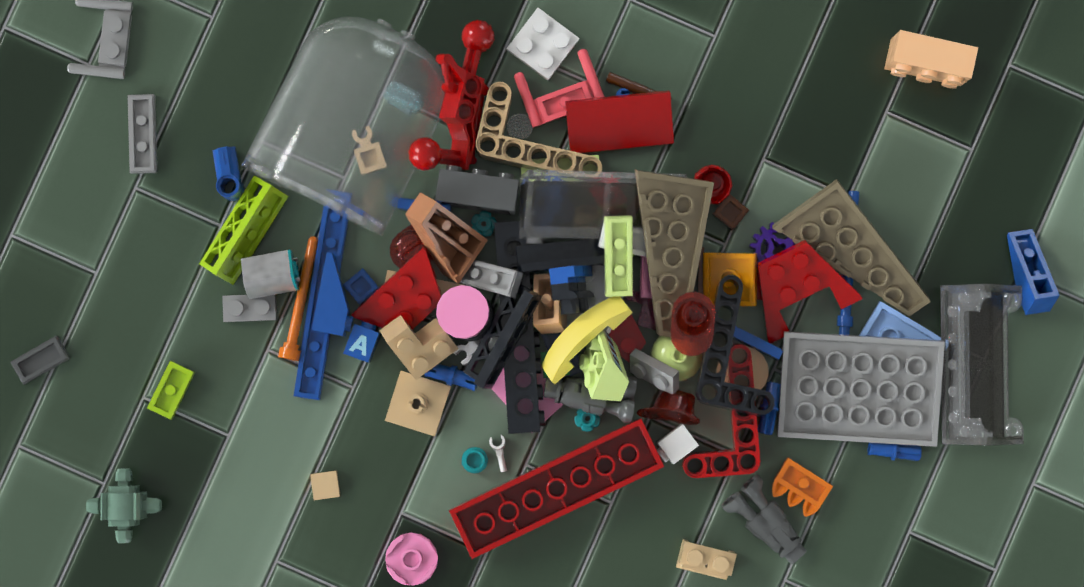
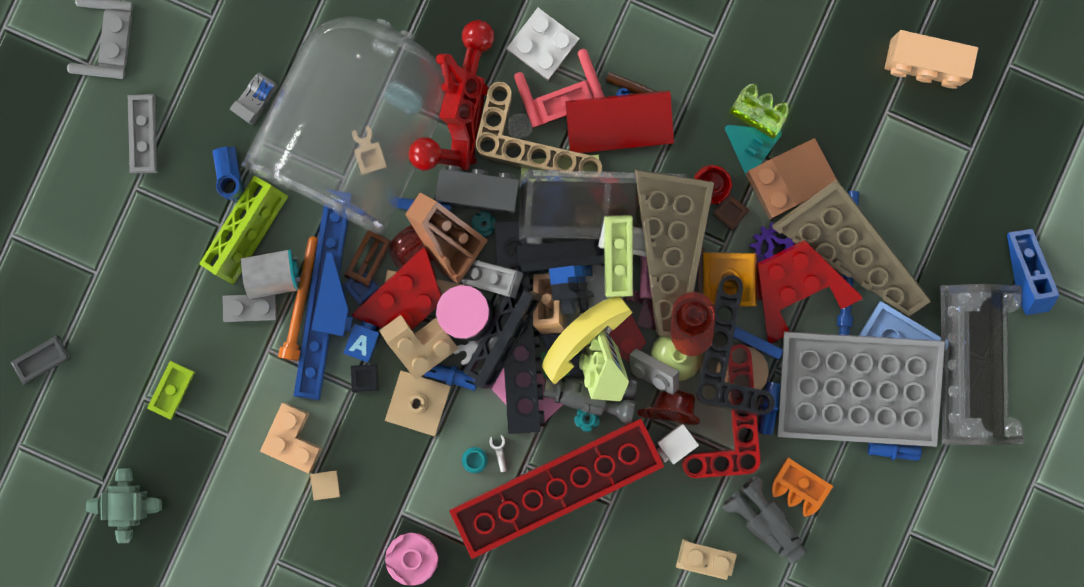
(254, 98): none -> light grey leg
(284, 440): none -> light nougat brick
(358, 277): none -> reddish brown tile
(364, 378): none -> black tile
(750, 145): none -> teal piece
(759, 111): none -> clear neon green plate
(790, 178): none -> nougat slope

